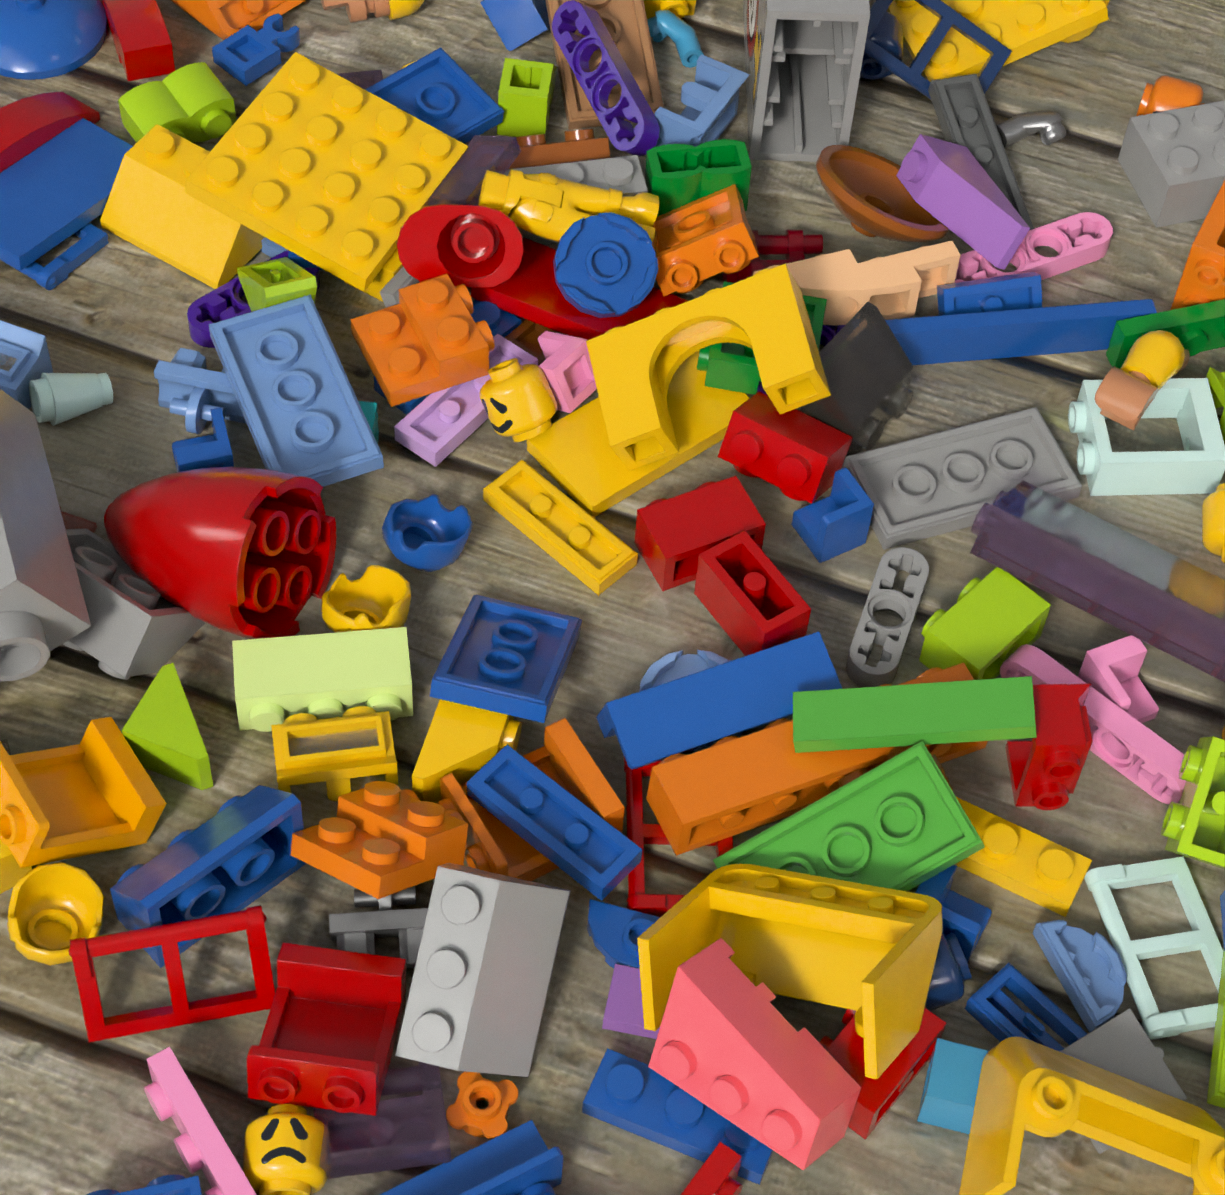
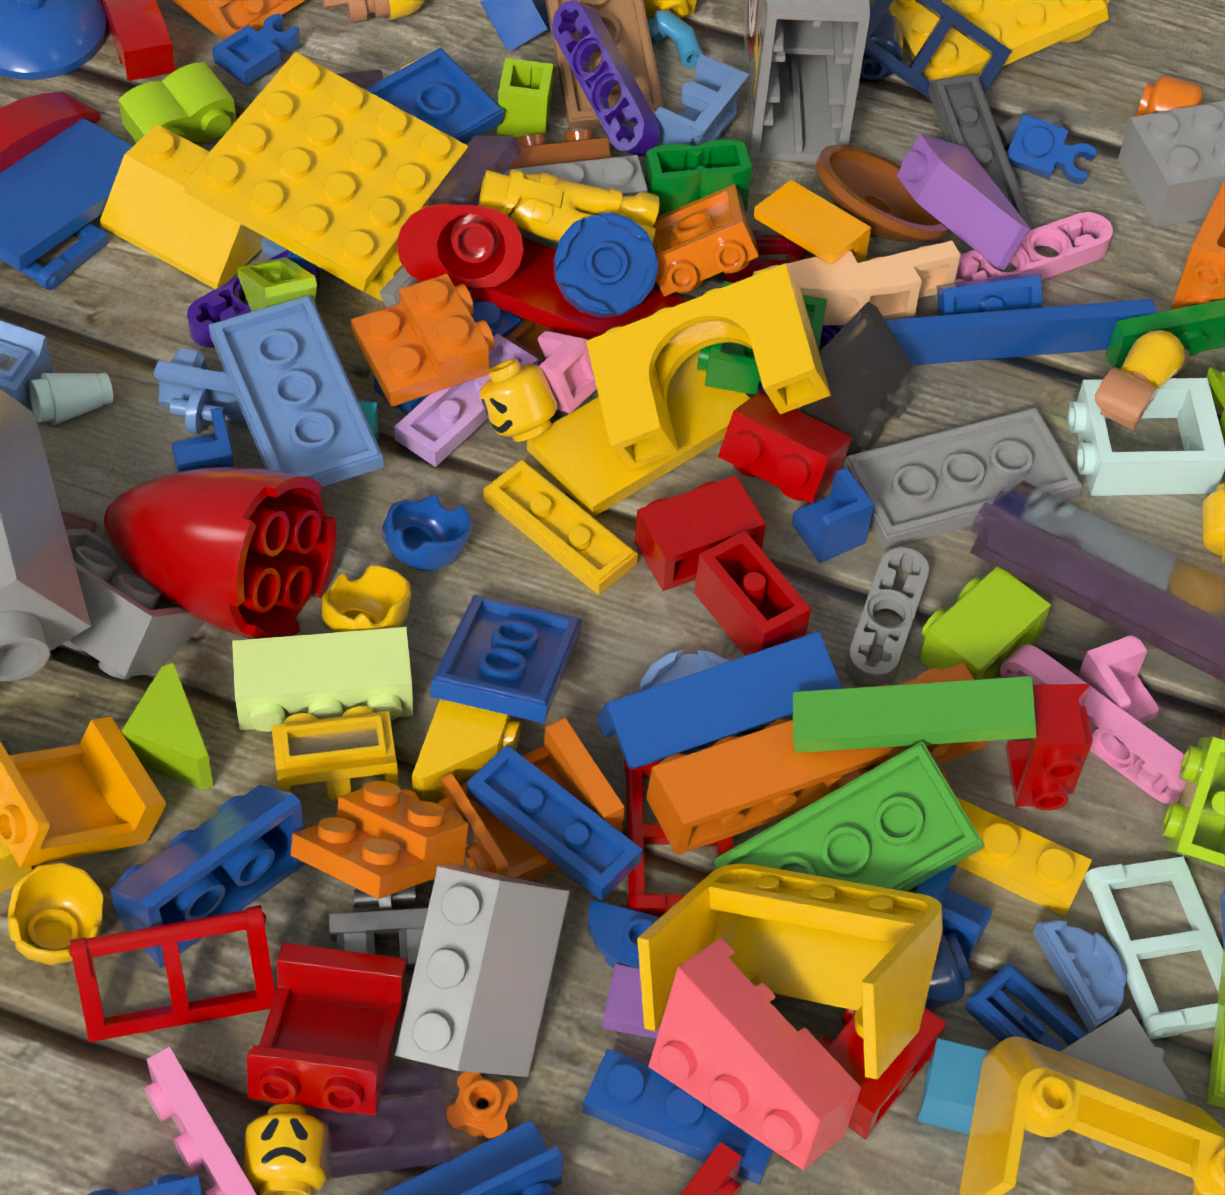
(814, 223): none -> light orange panel
(1041, 147): none -> blue plate

